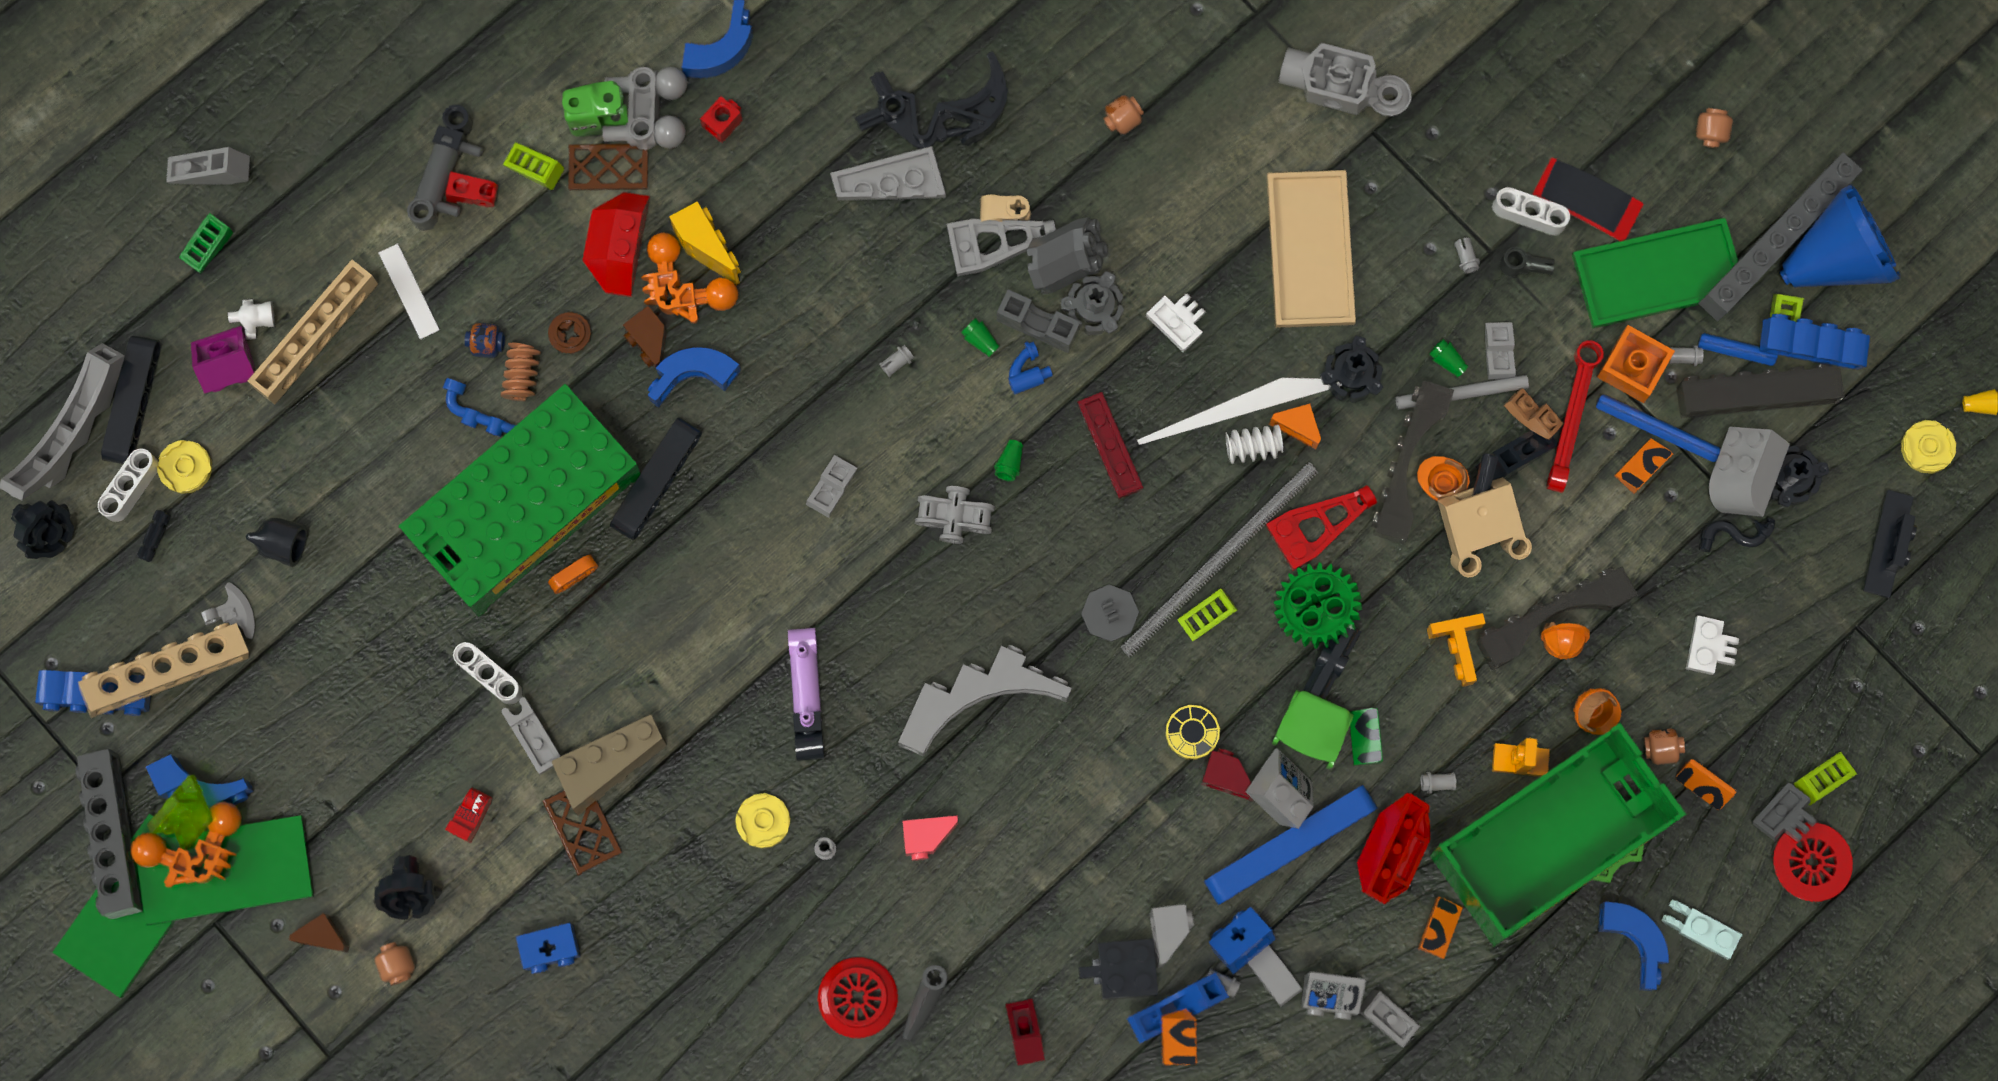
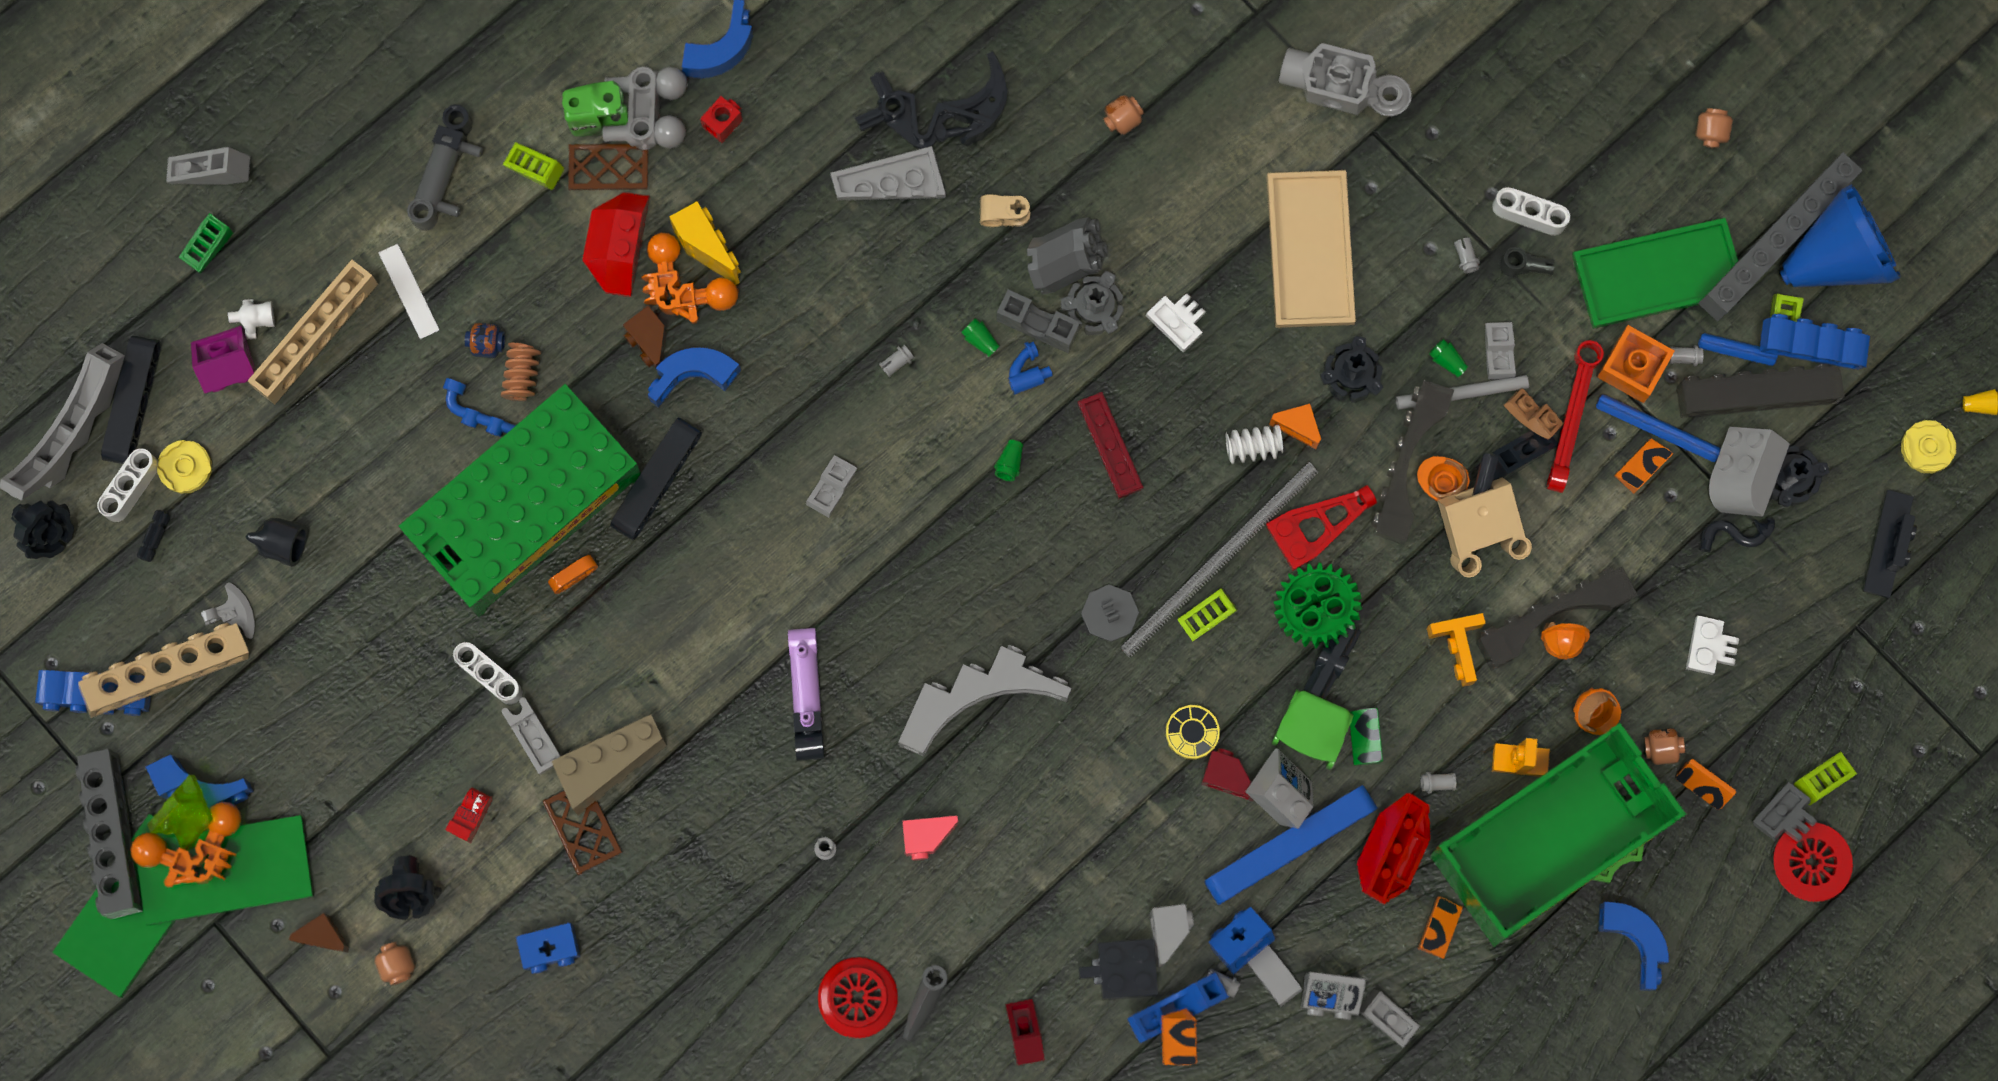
(471, 190): red leg -> none
(565, 322): reddish brown gear -> none
(763, 820): light yellow tile -> none
(945, 513): light grey axle -> none
(965, 246): light grey plate -> none
(1265, 396): white sticker -> none
(1589, 198): black sticker -> none
(1704, 930): light aqua hinge -> none

